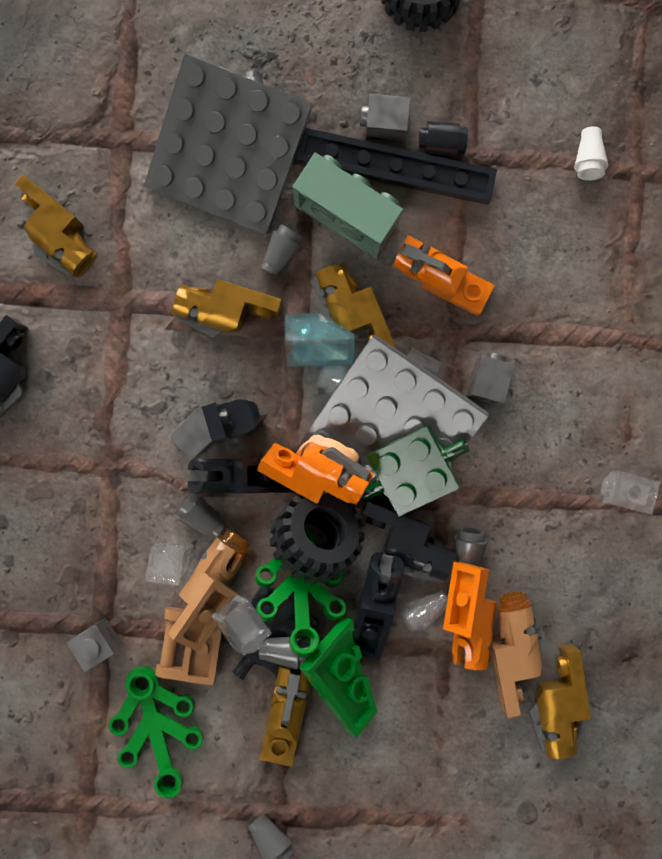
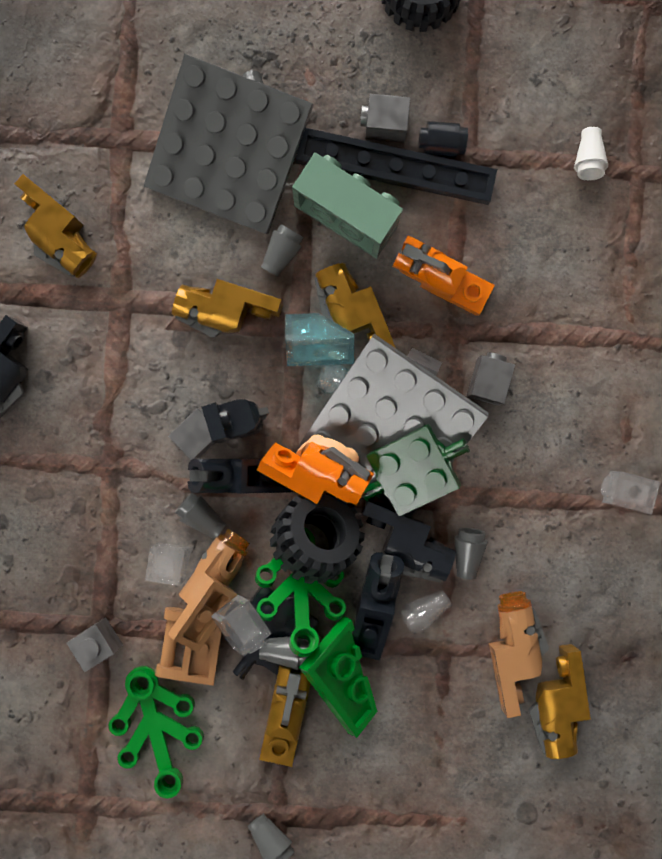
(470, 616): orange plate -> none

